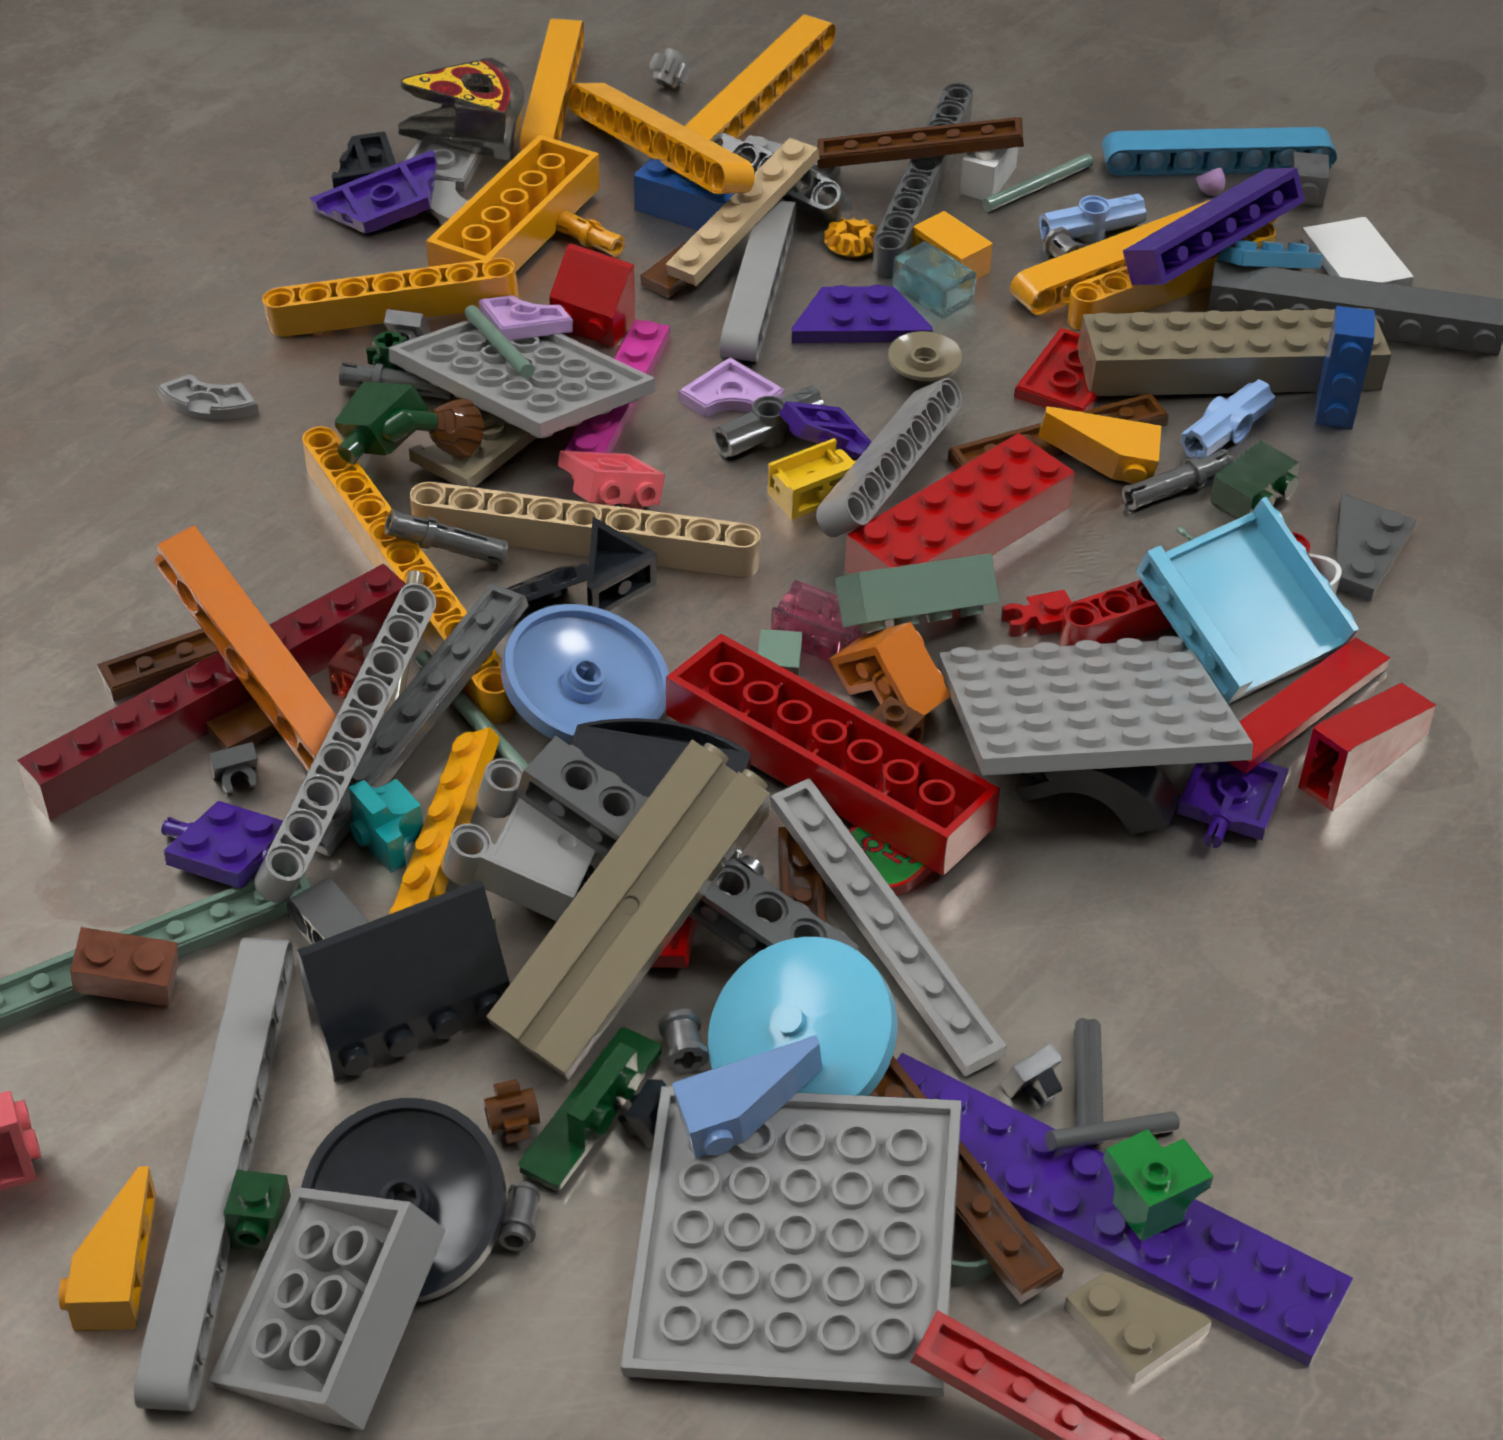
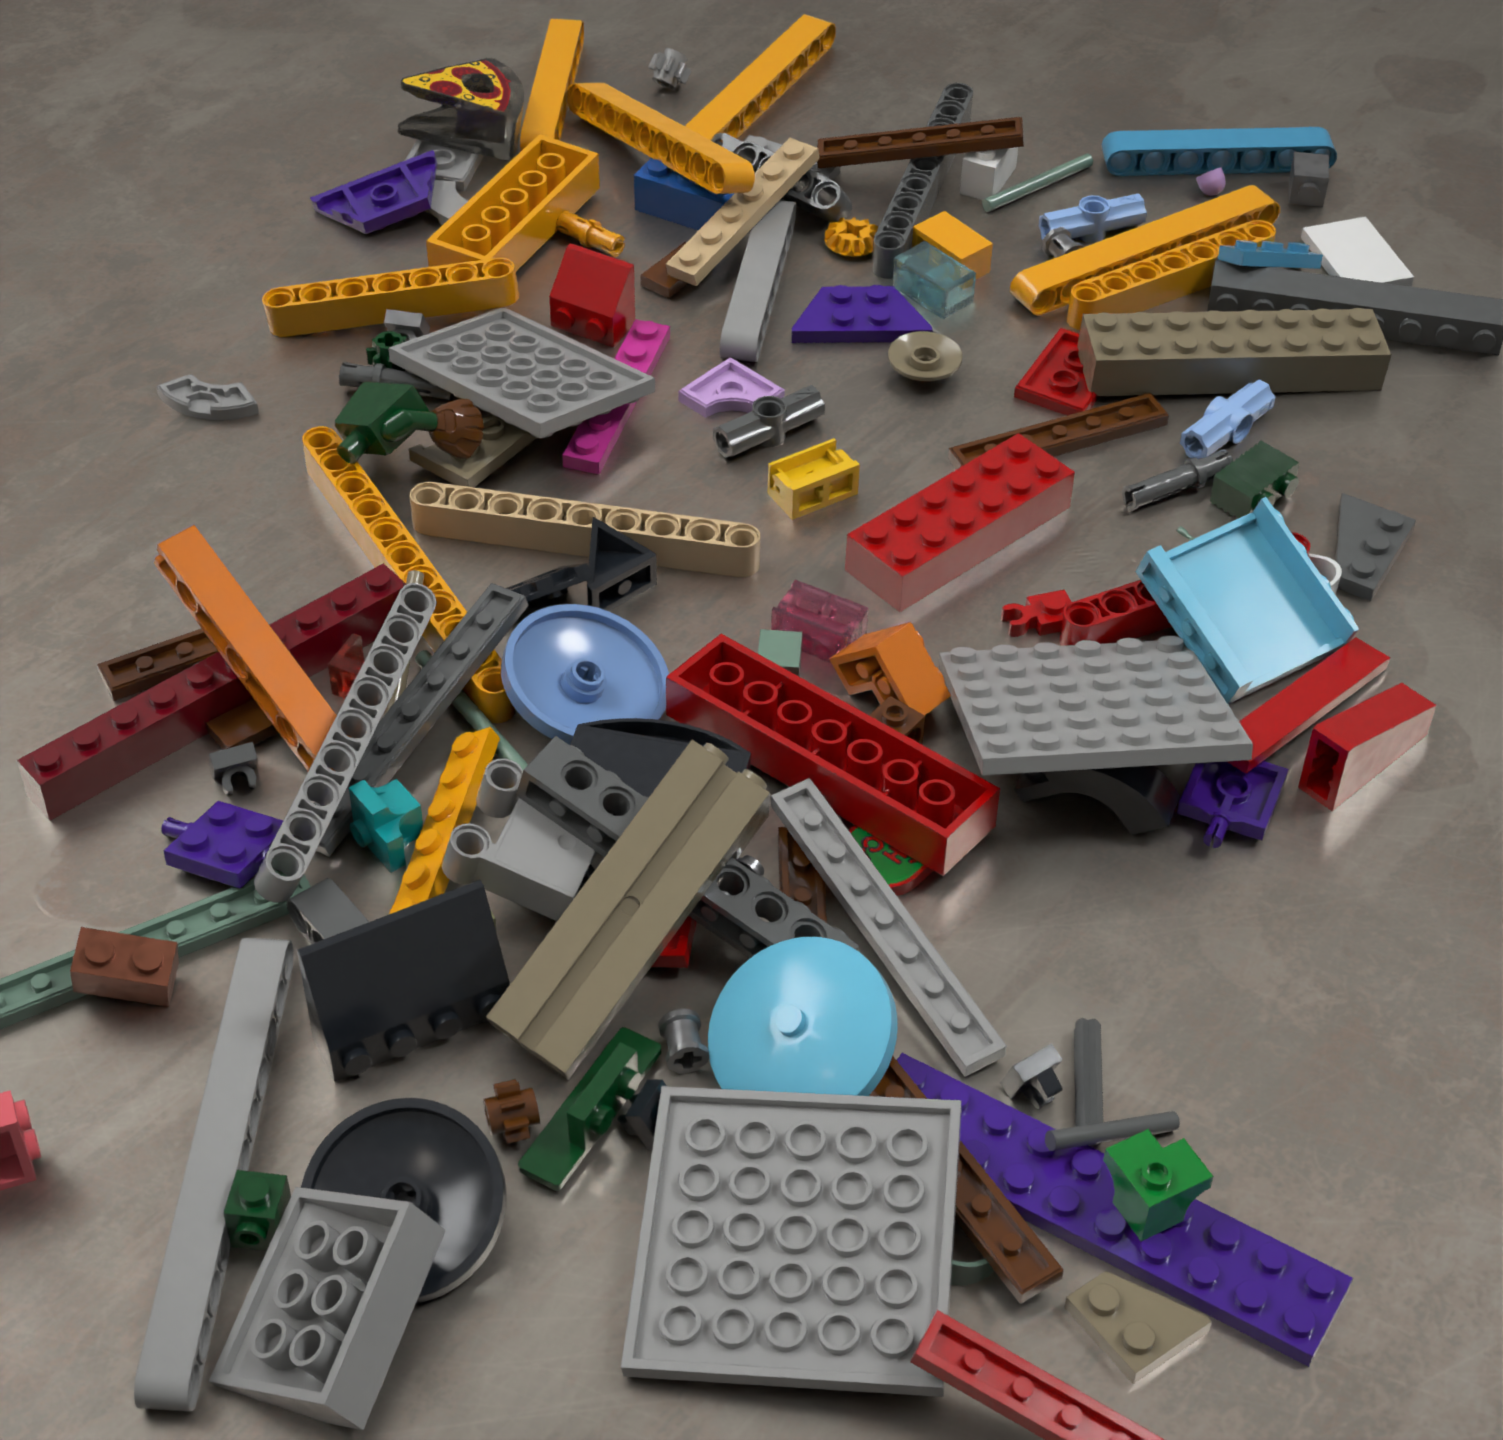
(112, 1261): light orange slope -> none
(363, 157): black wing -> none
(430, 533): dark grey pin -> none
(499, 341): sand green bar -> none
(519, 1217): flat silver pin -> none
(523, 319): lavender tile -> none
(613, 478): coral plate -> none
(738, 1098): medium blue slope -> none
(824, 423): dark purple wing -> none
(889, 458): light grey beam -> none
(917, 590): sand green brick -> none
(1108, 444): light orange slope -> none
(1213, 226): dark purple brick -> none
(1344, 366): blue brick -> none

